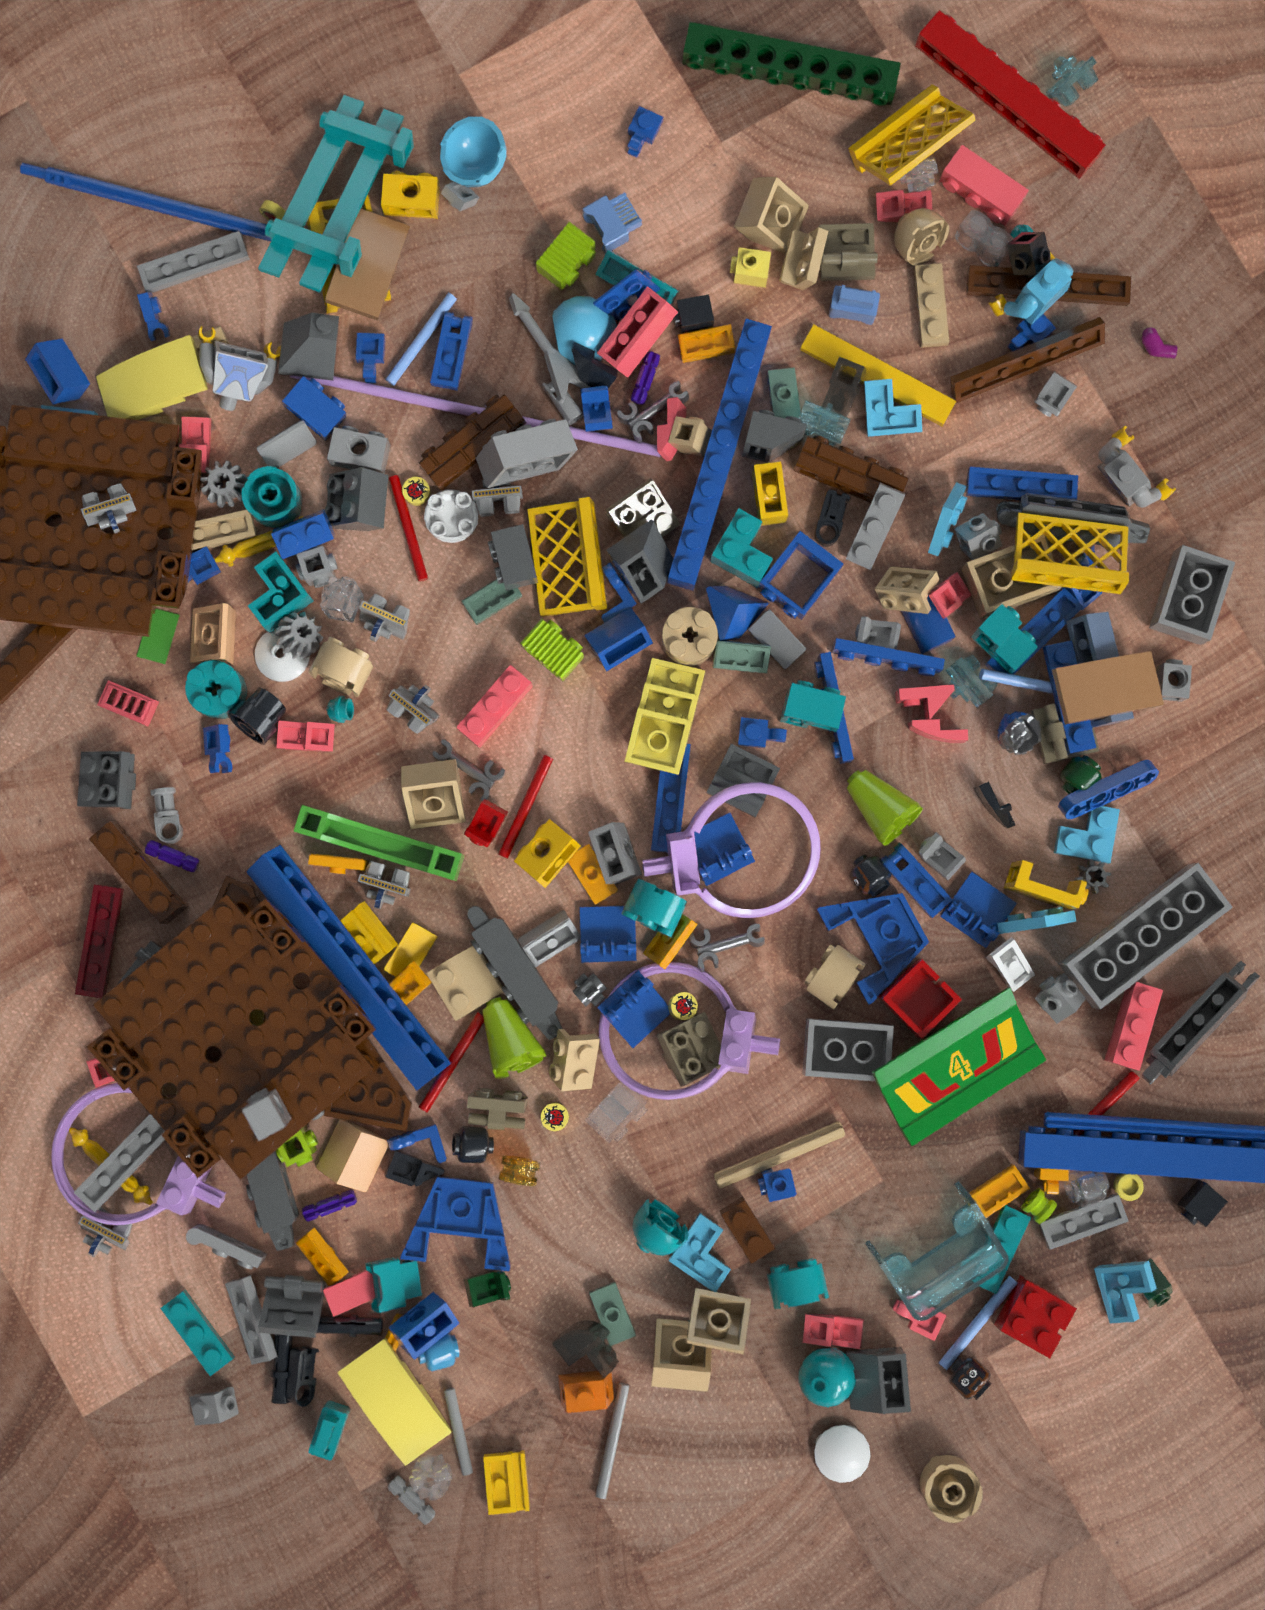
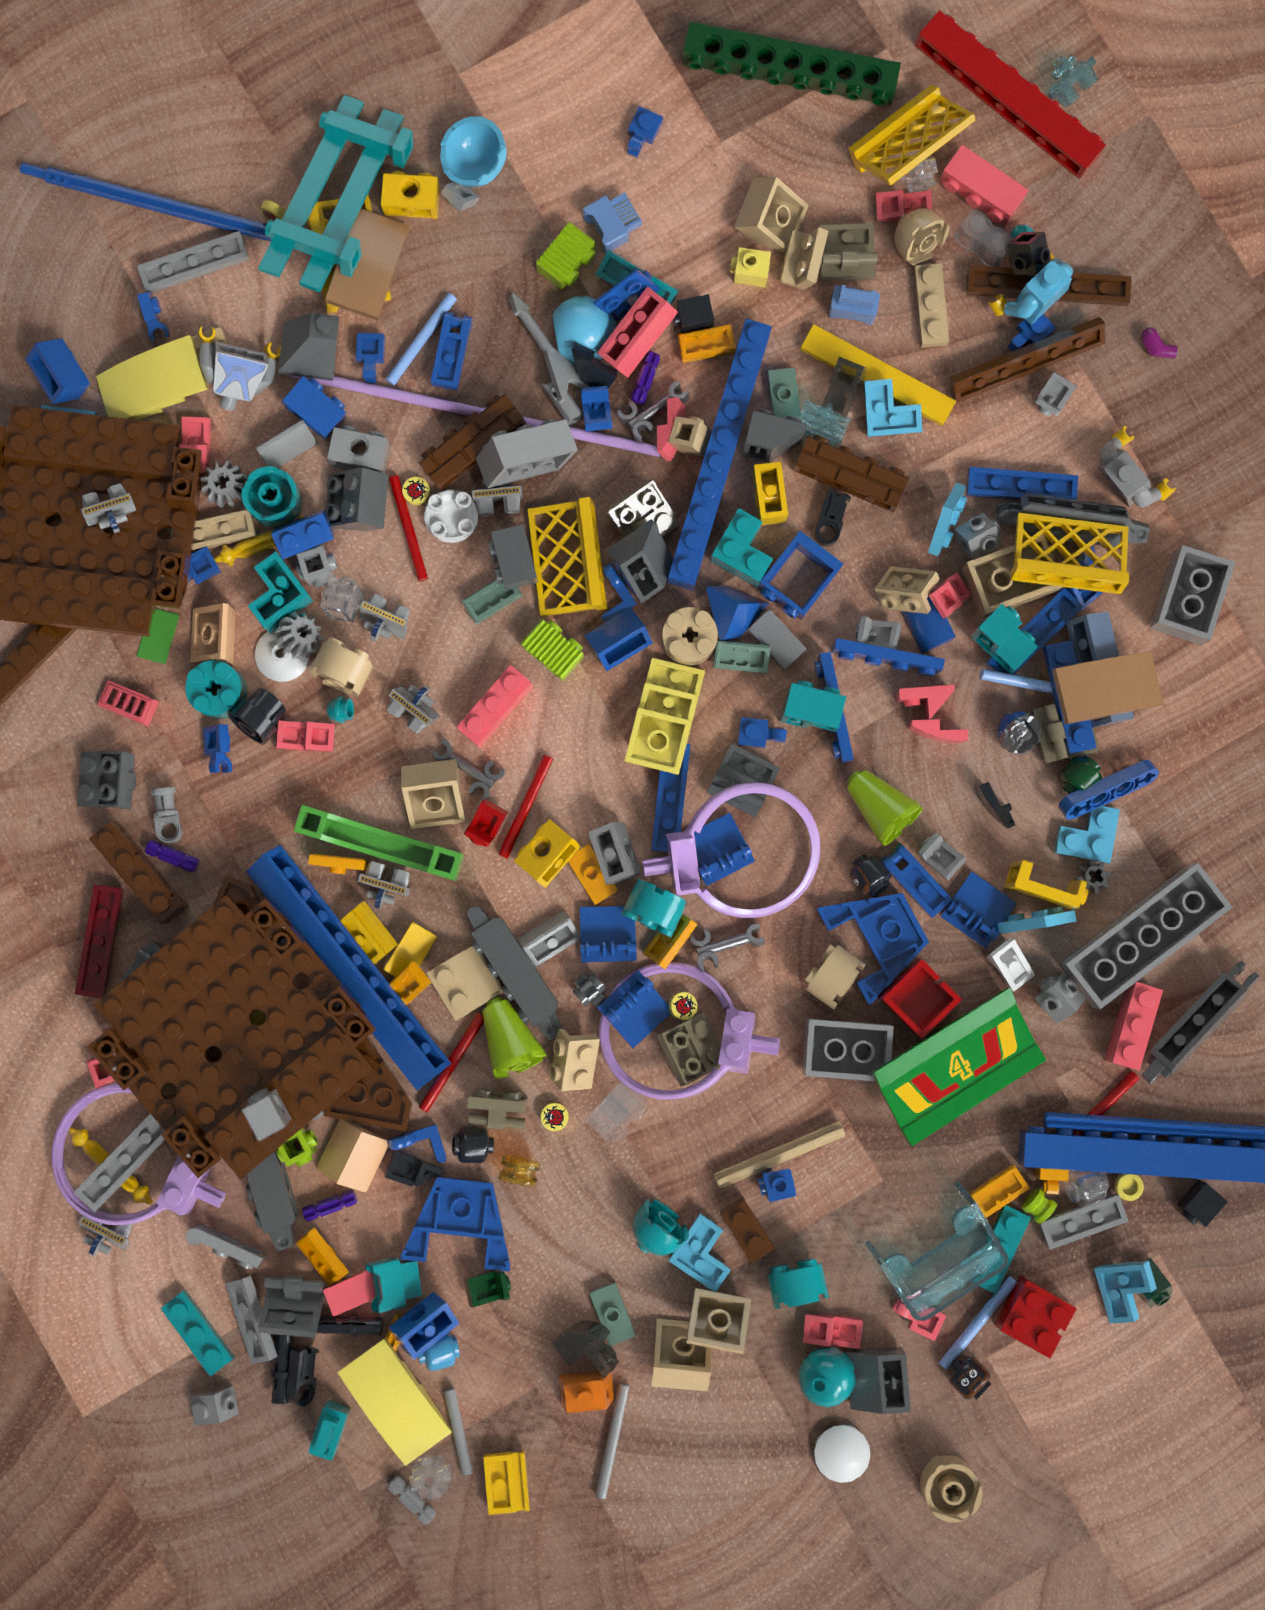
(875, 526): light grey plate -> none
(968, 683): clear light blue hips -> none
(1183, 672): light grey brick -> none

